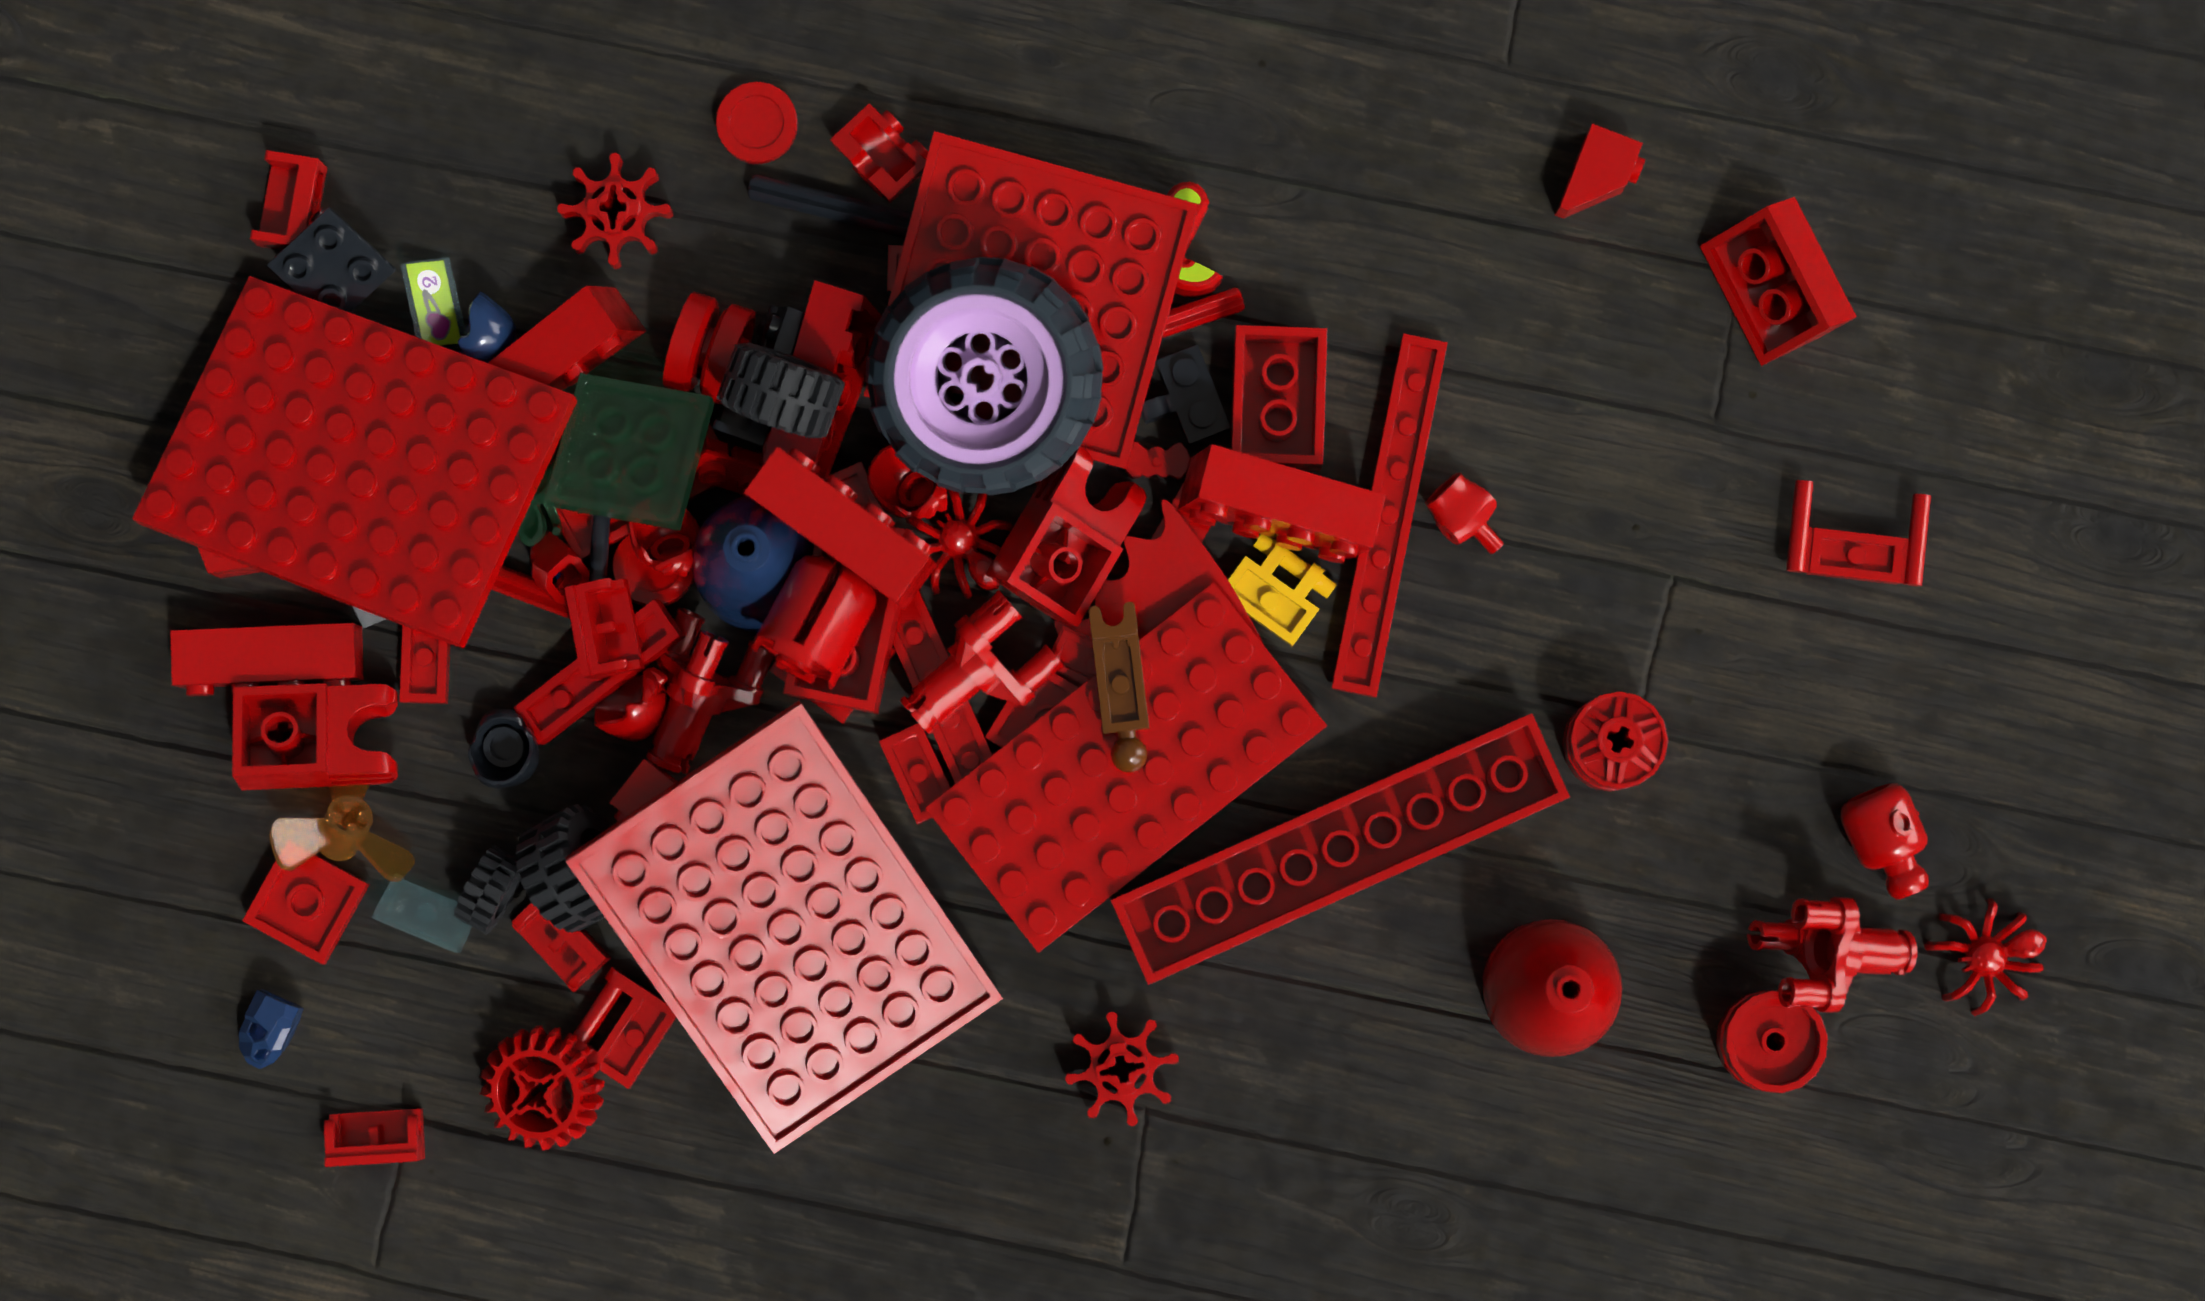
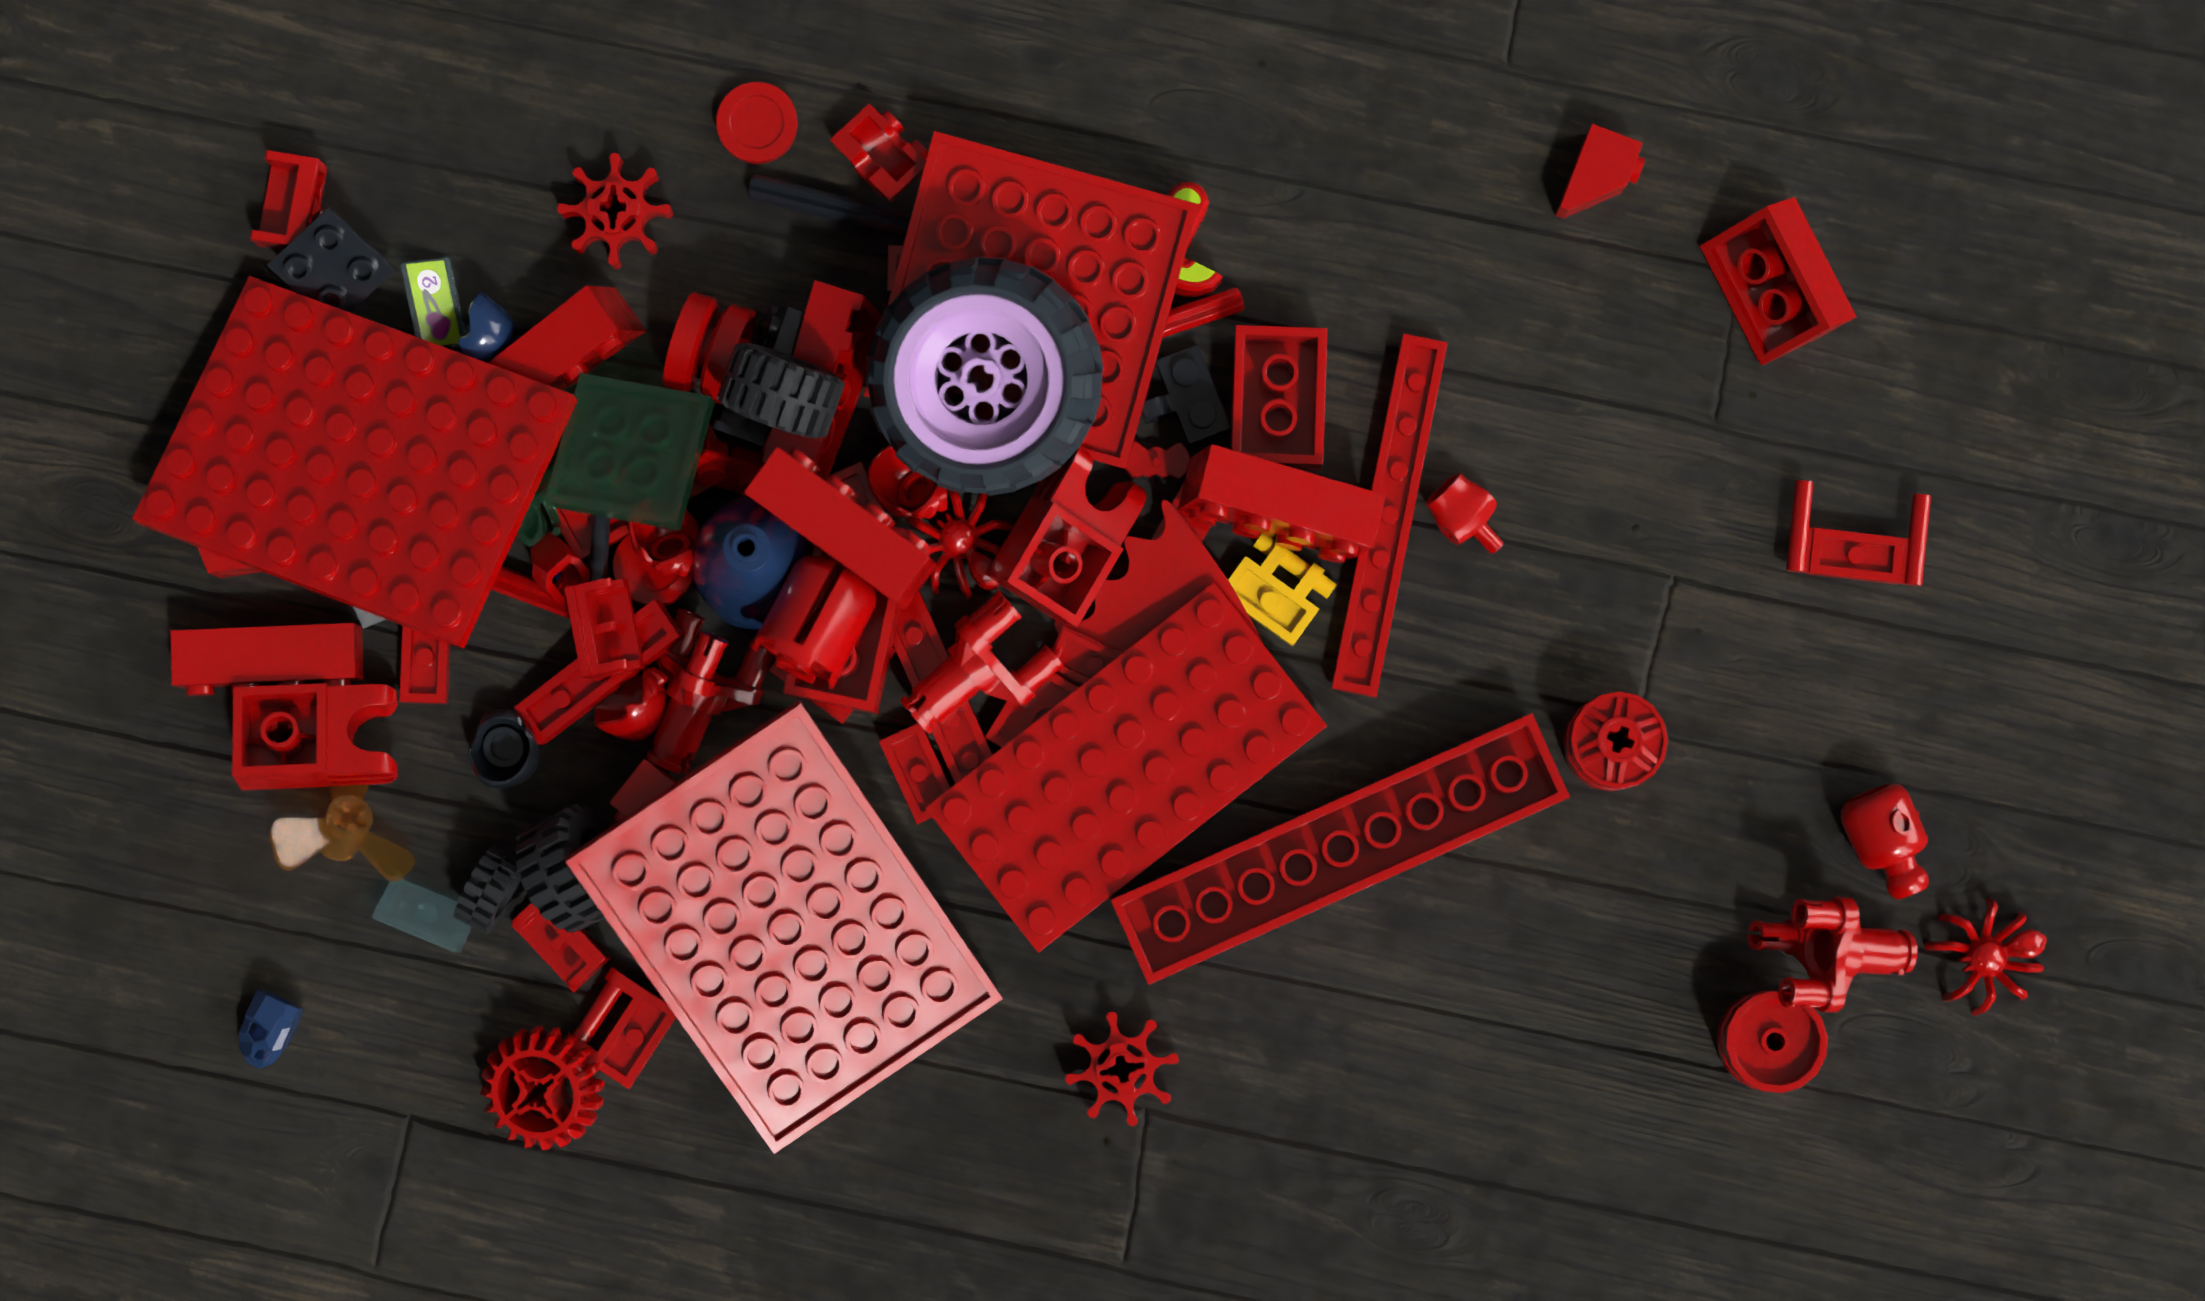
(307, 906): red plate -> none
(374, 1137): red hinge -> none
(1120, 685): reddish brown plate -> none
(1526, 982): red cylinder -> none

